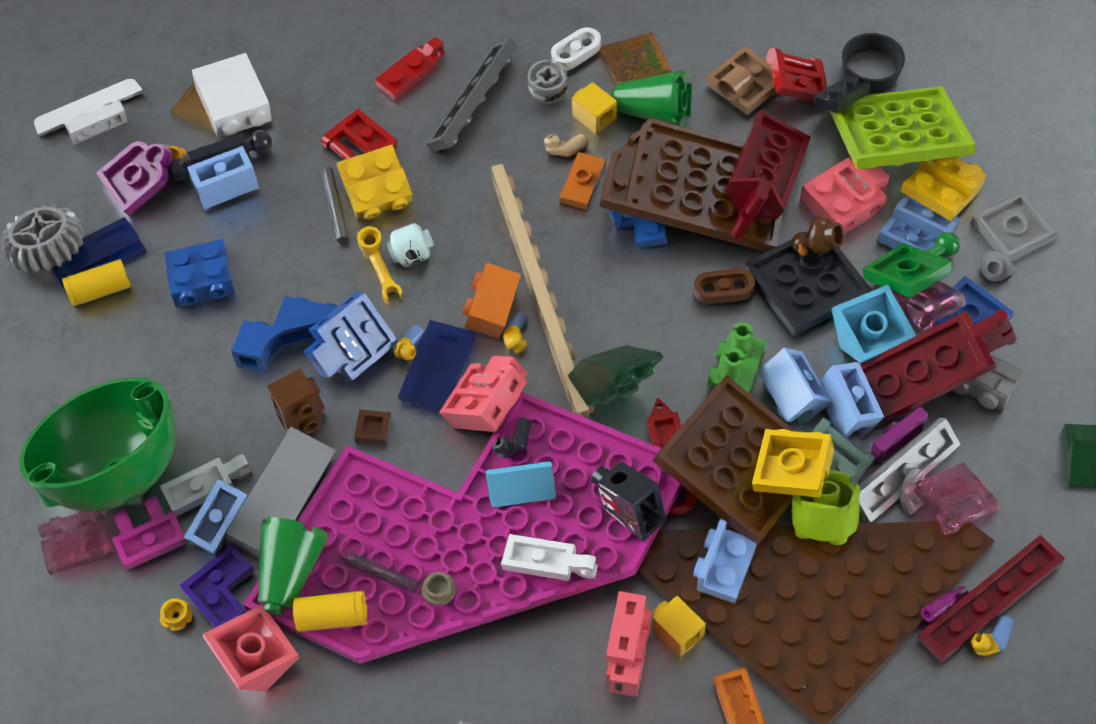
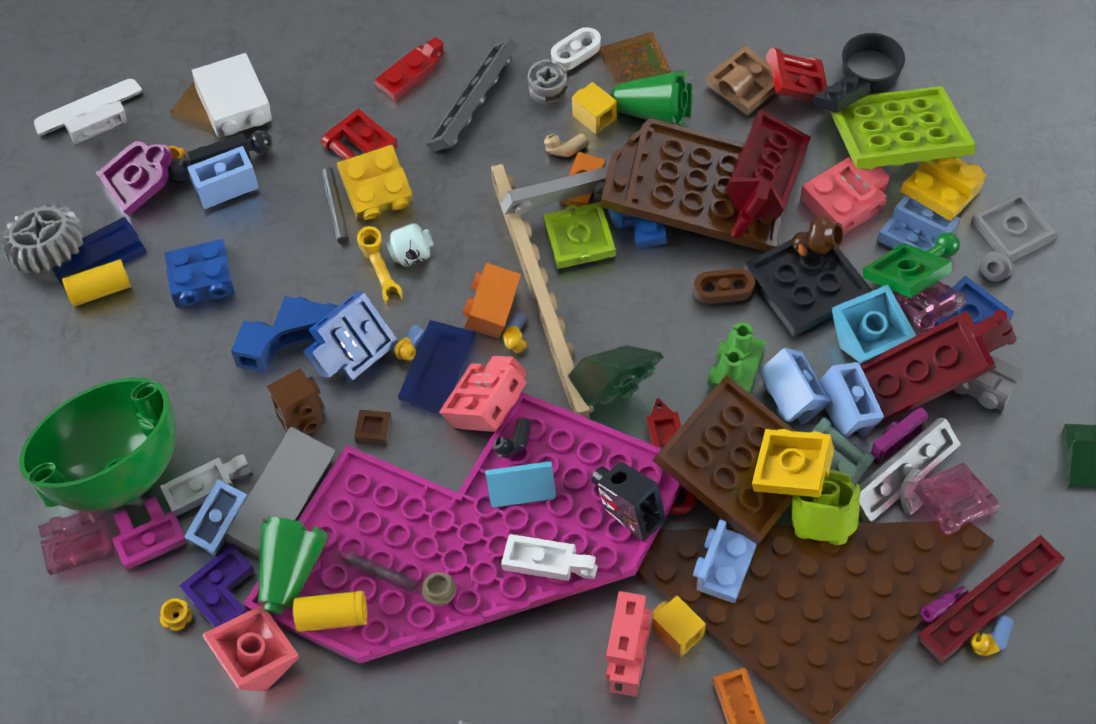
(525, 198): none -> light grey plate
(579, 235): none -> lime plate

